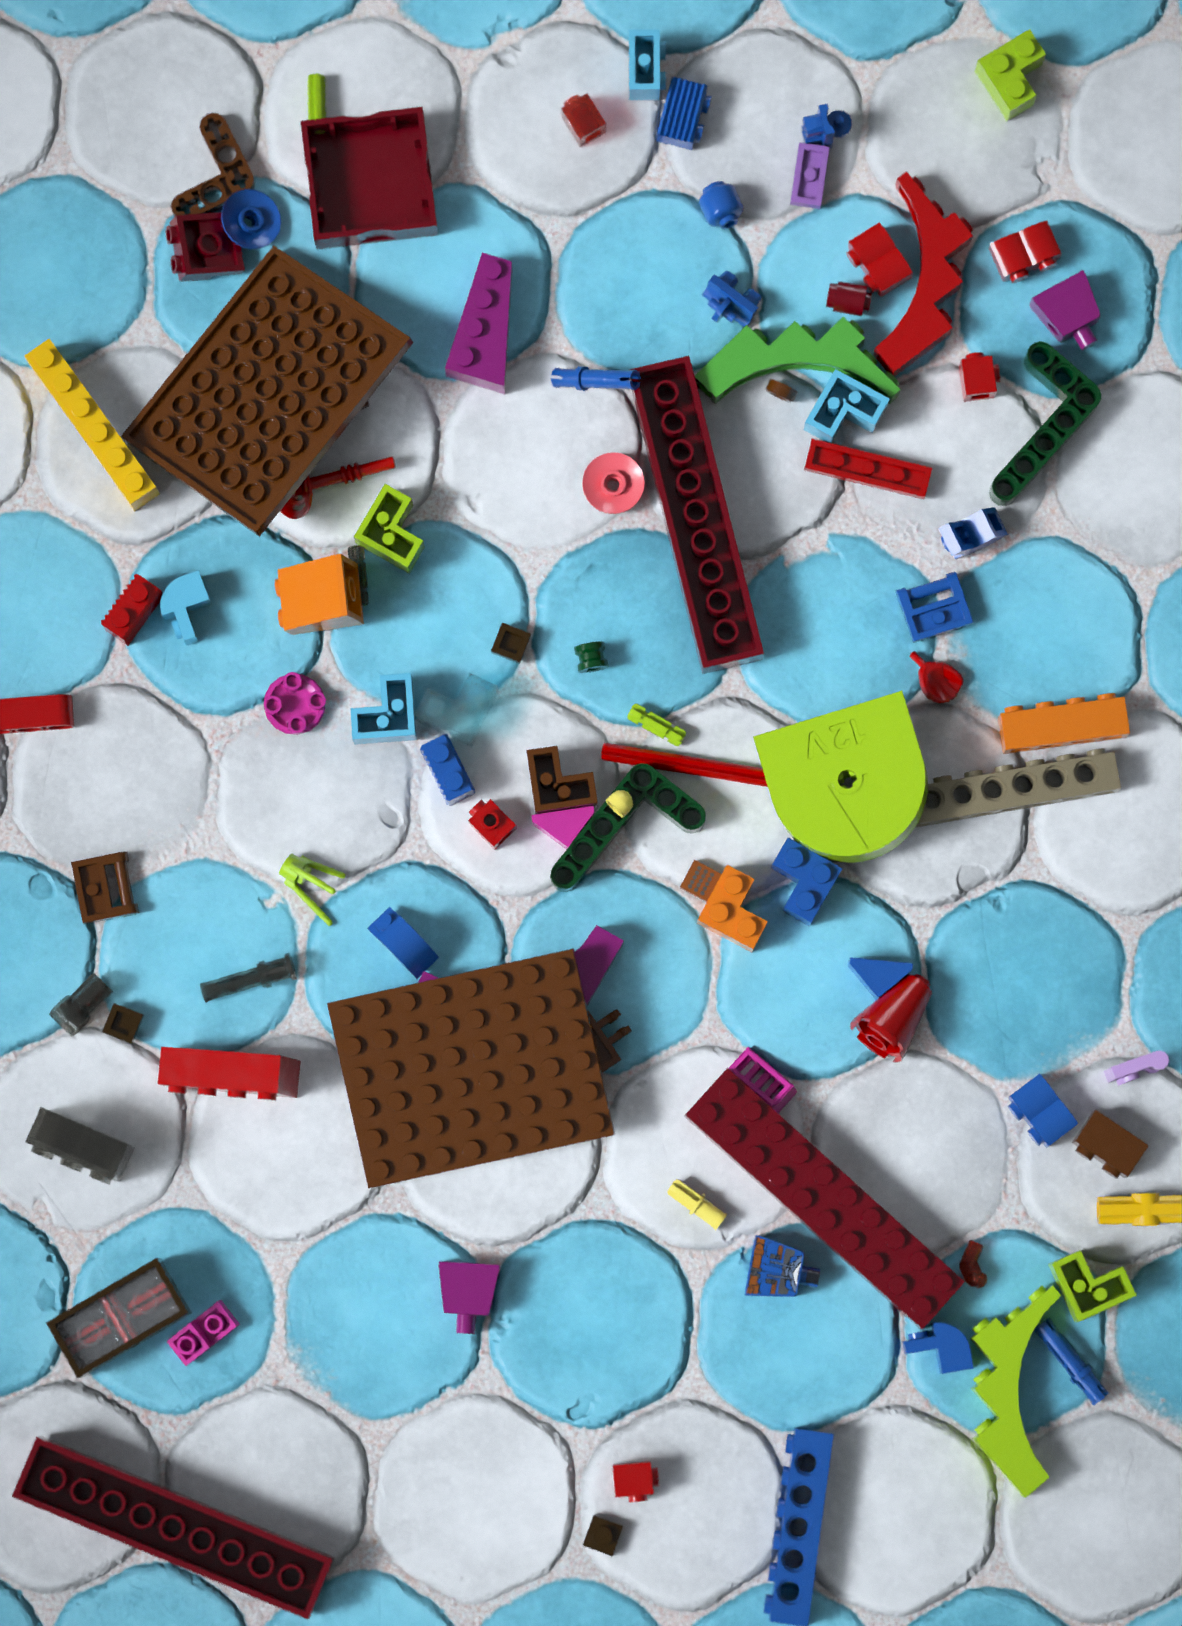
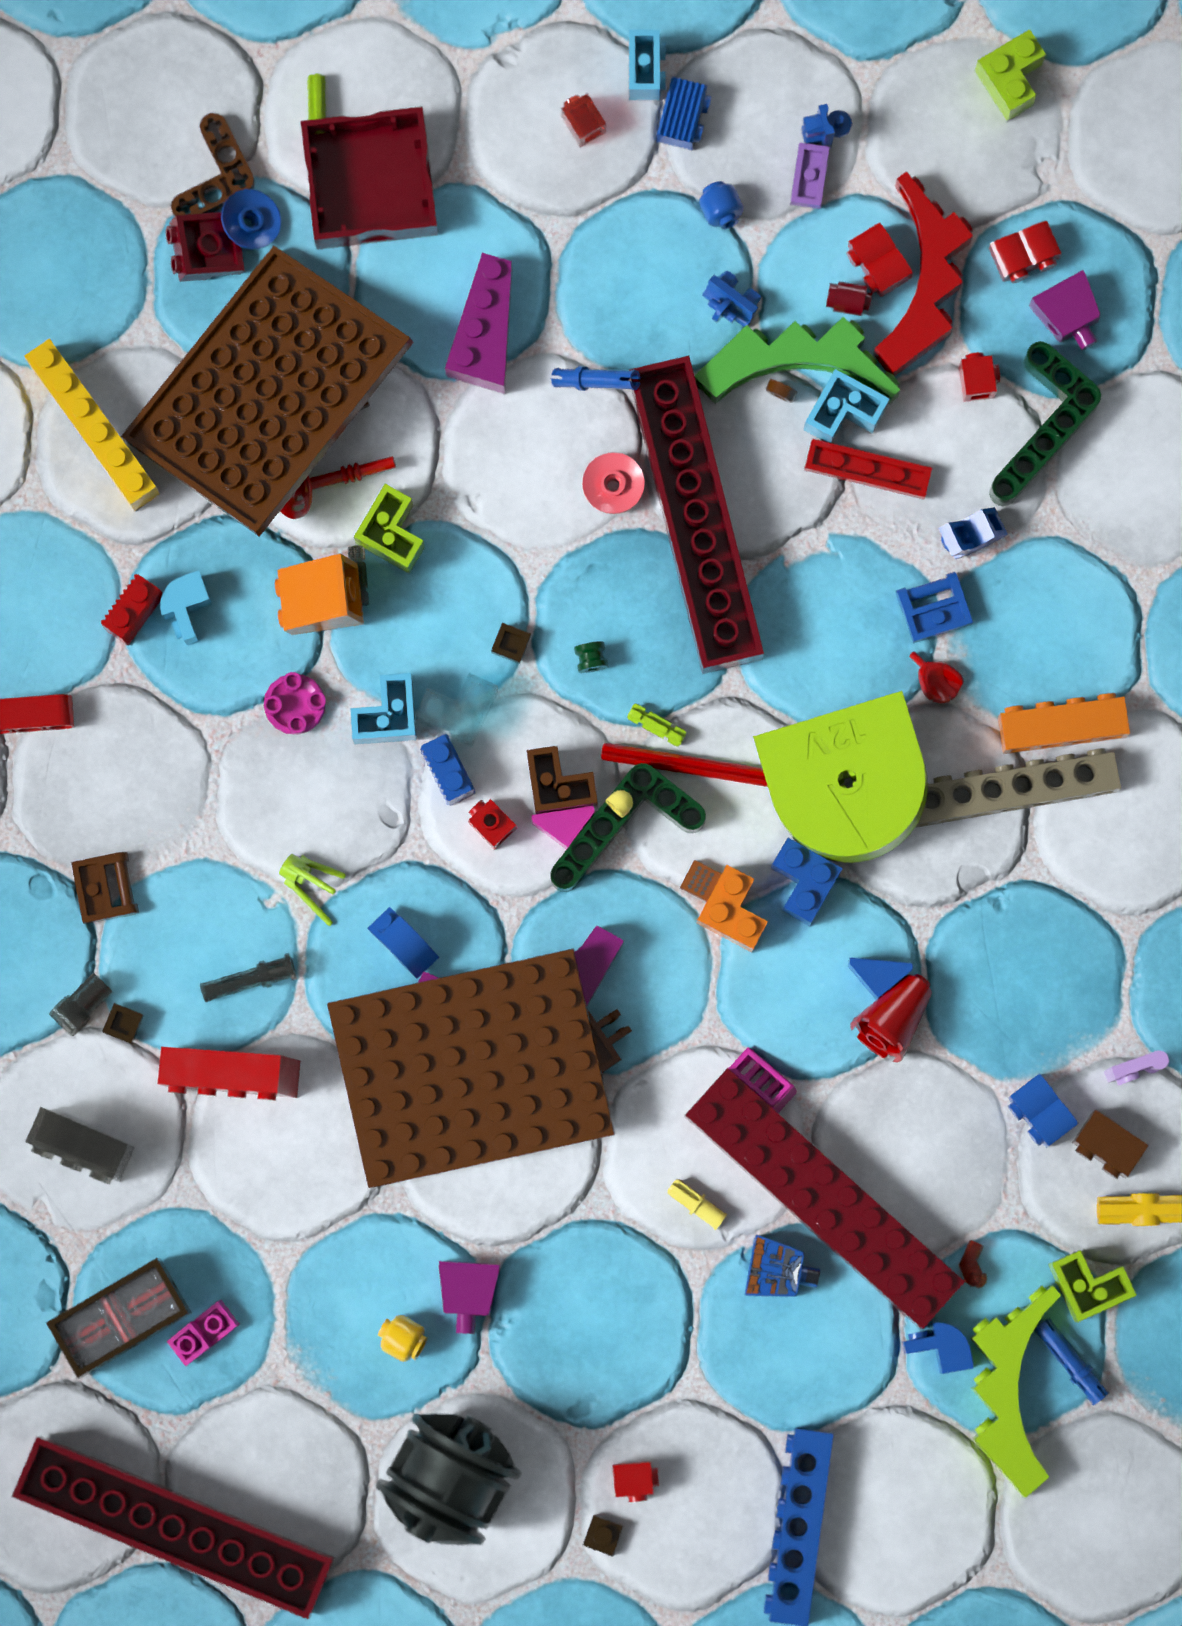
(402, 1338): none -> yellow head
(448, 1479): none -> pearl dark grey wheel

